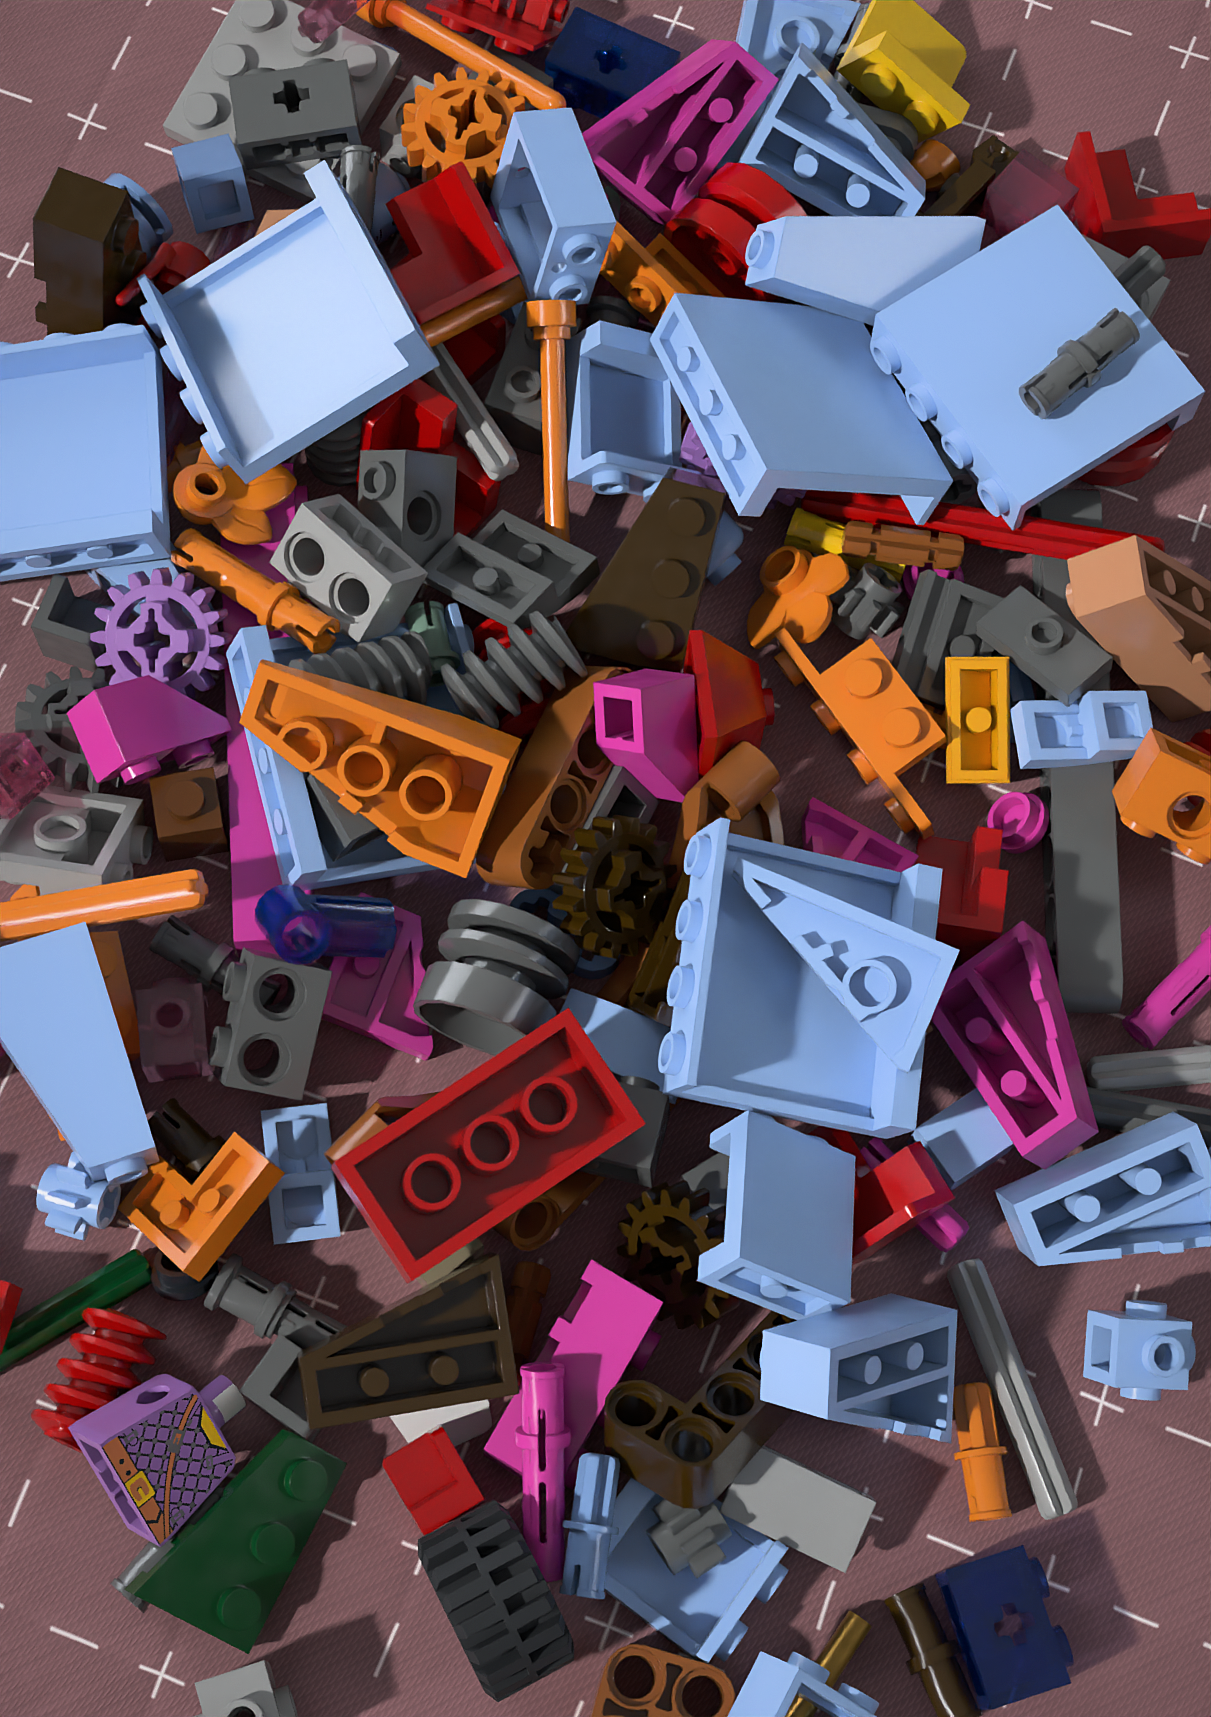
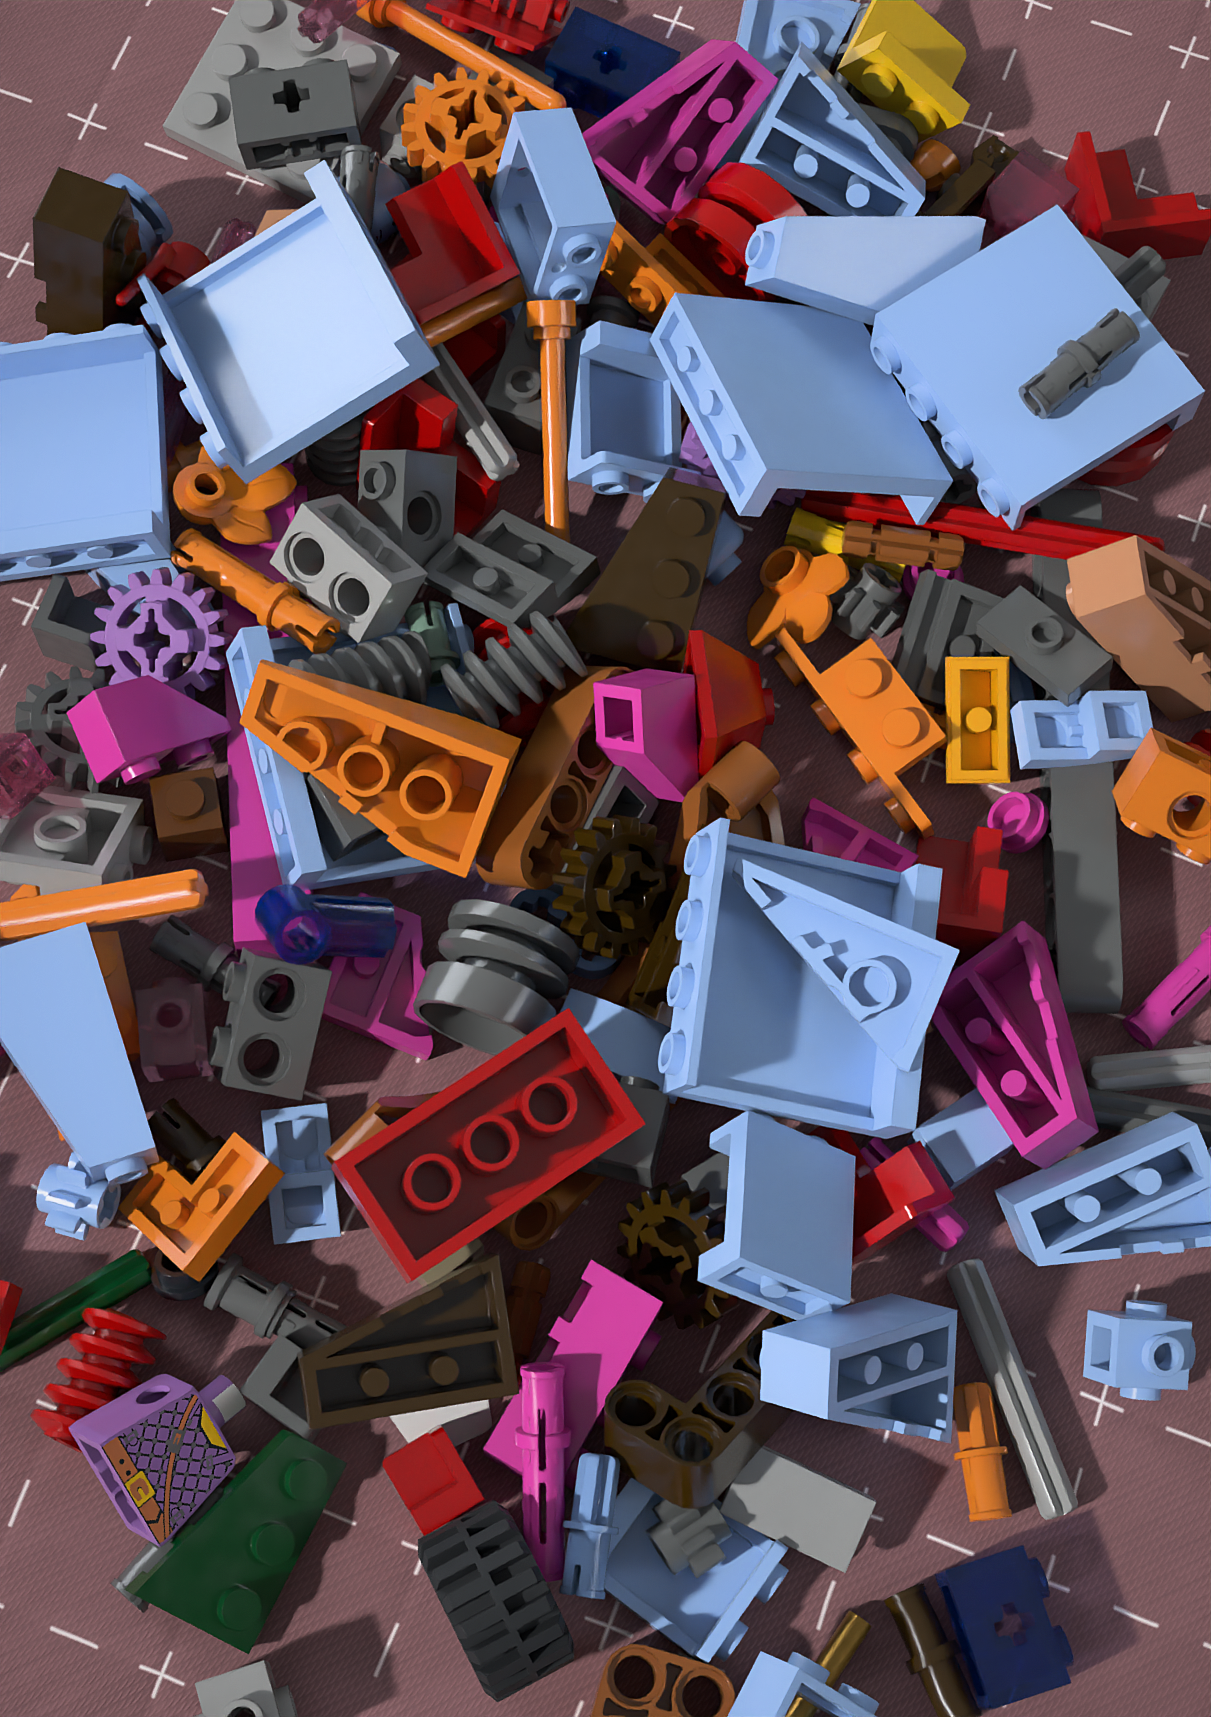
(213, 183): medium blue brick -> none

